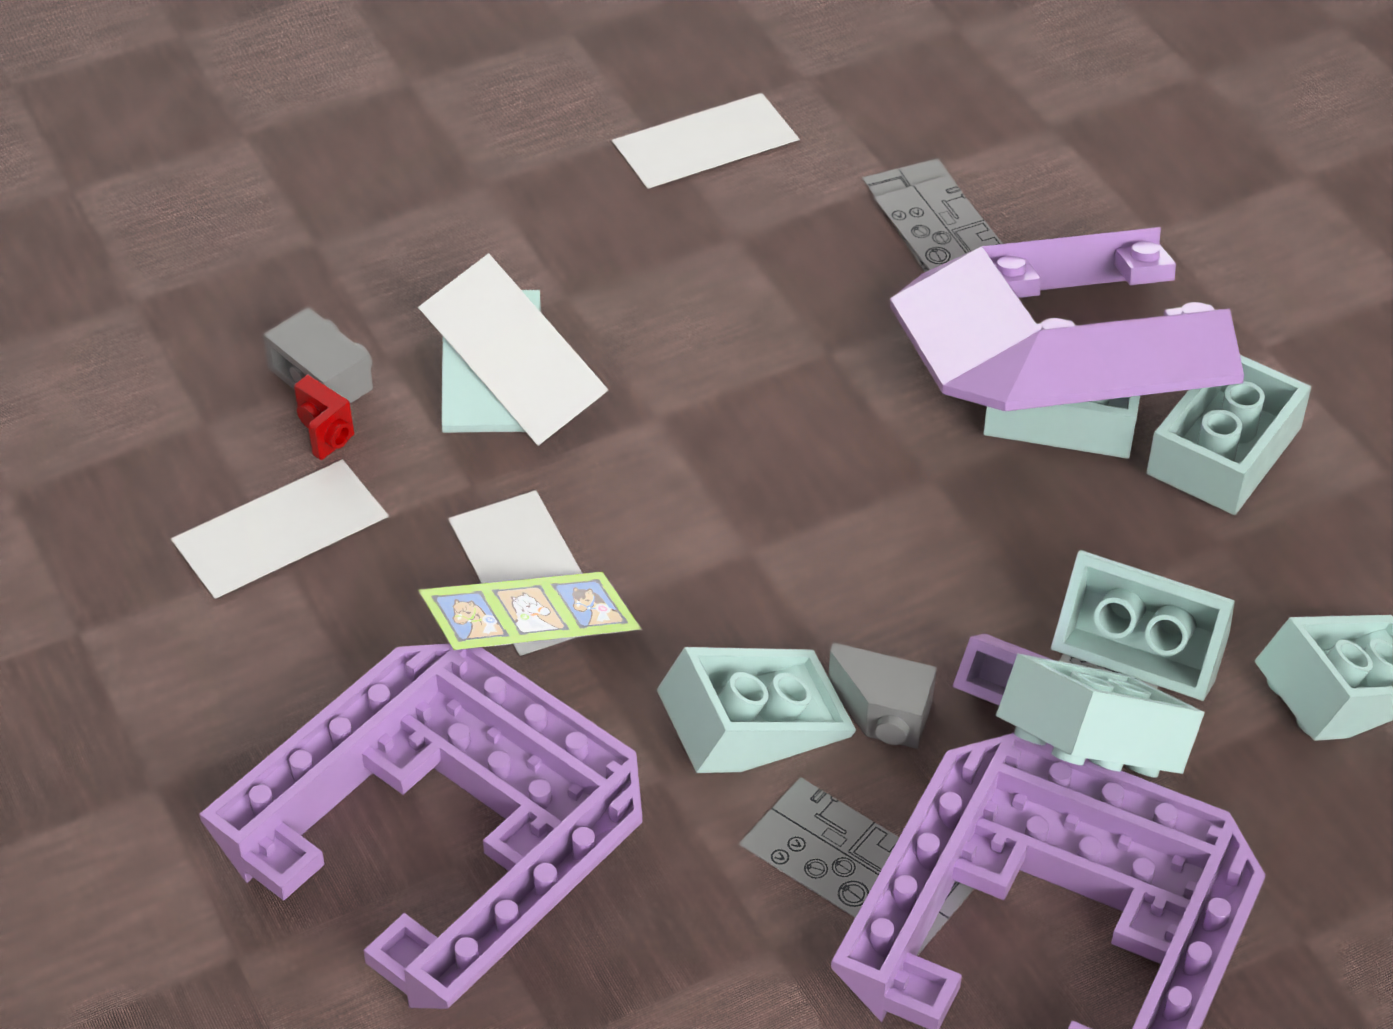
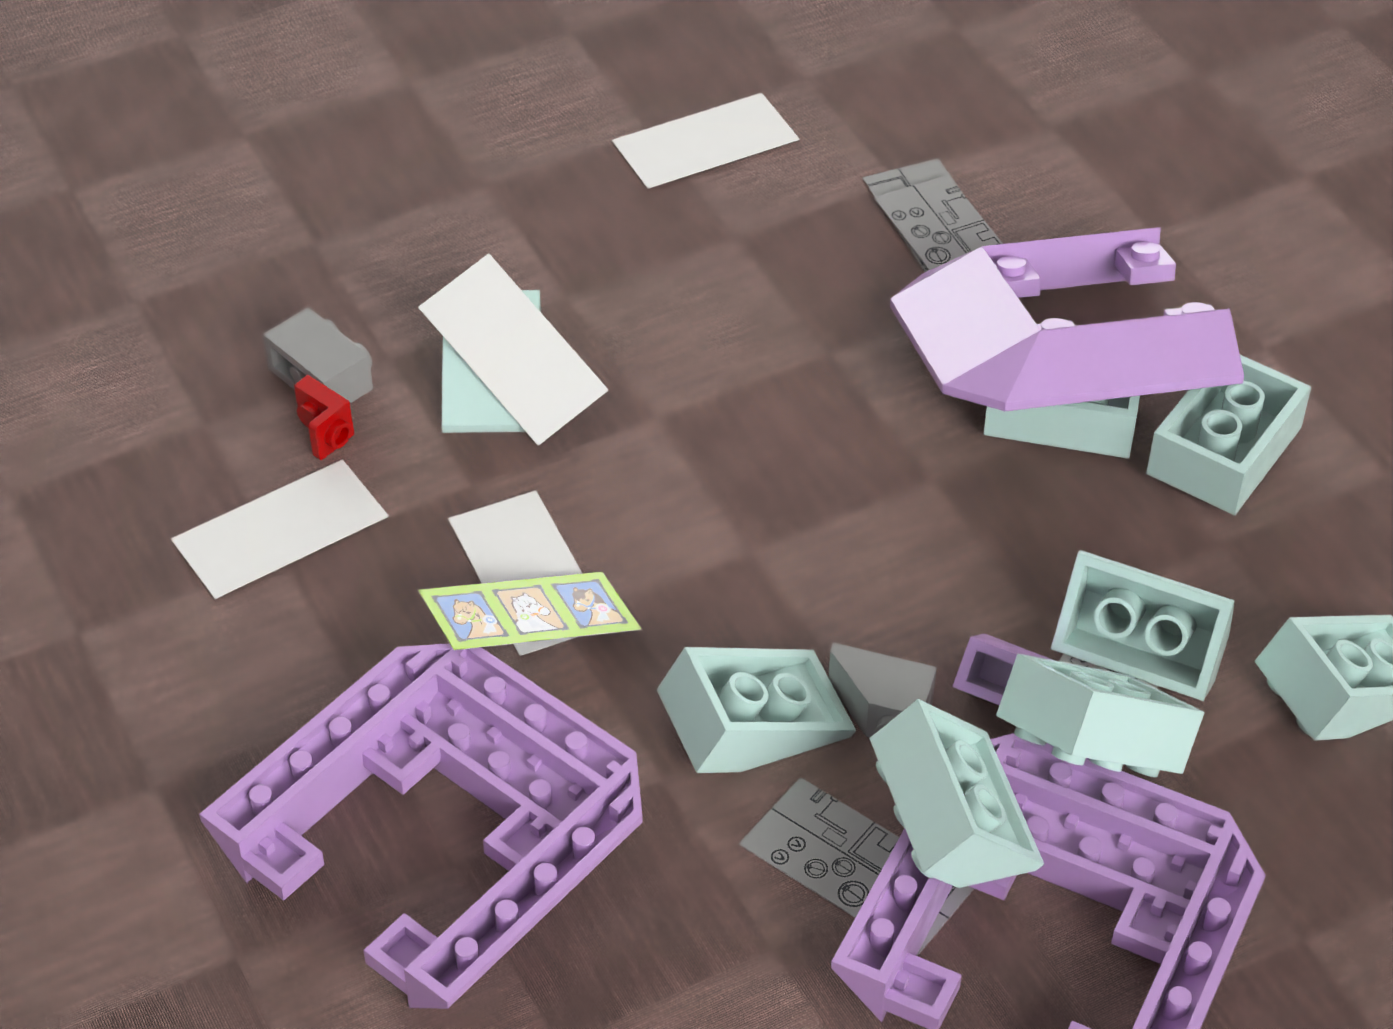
(953, 798): none -> light aqua slope

